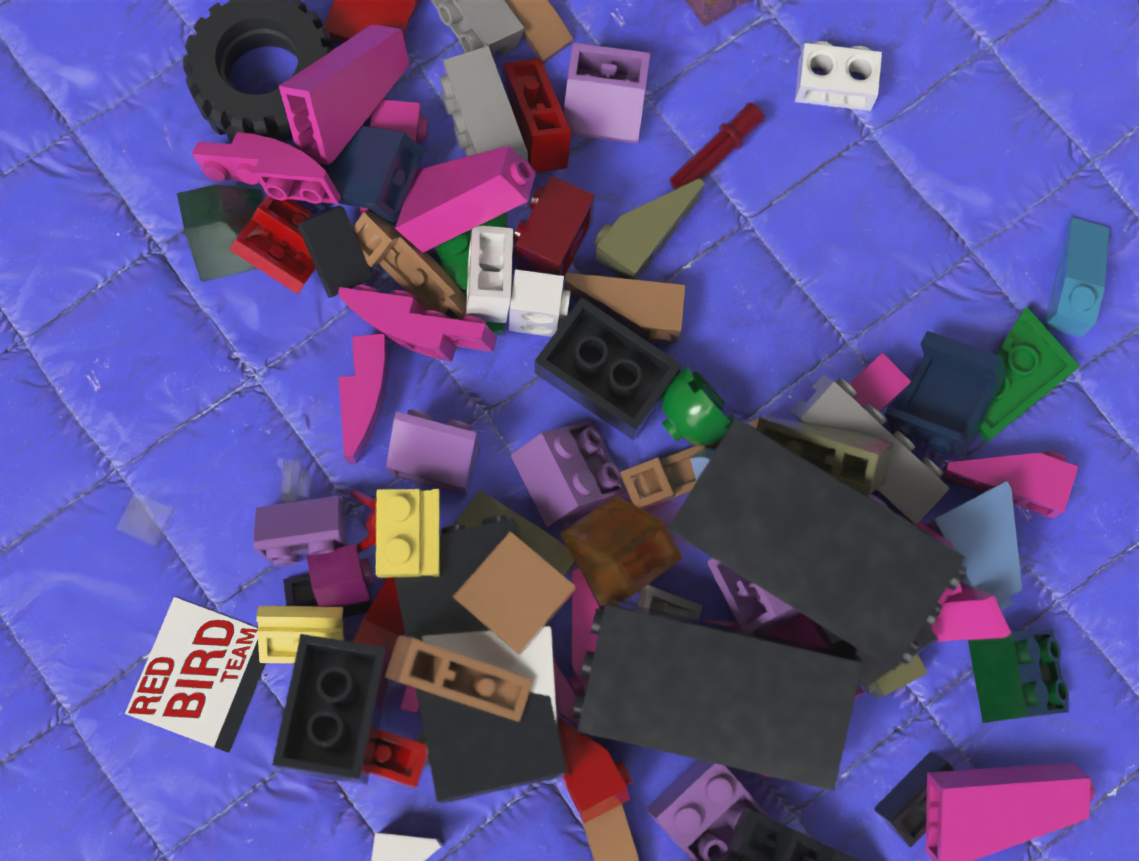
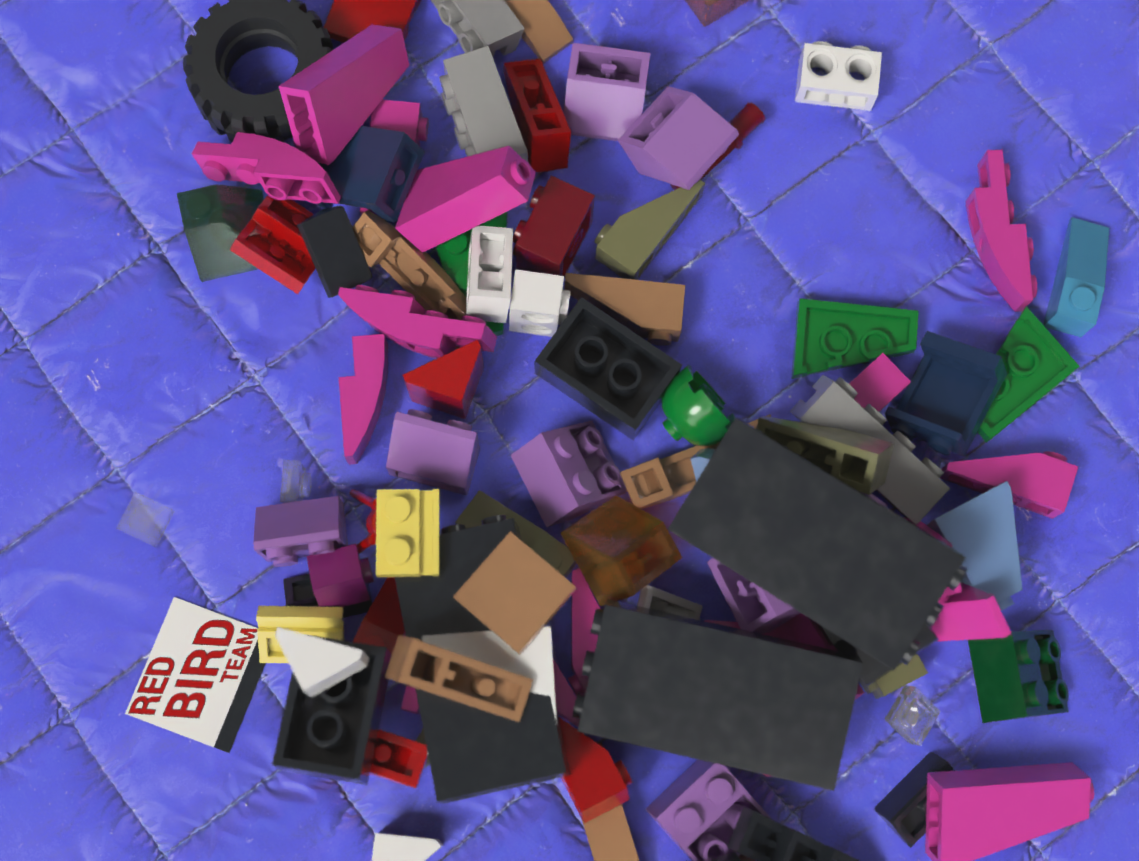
(318, 661): none -> white slope
(448, 381): none -> red slope
(677, 138): none -> medium lavender slope
(849, 335): none -> green wing
(912, 715): none -> clear plate
(1000, 244): none -> dark pink slope

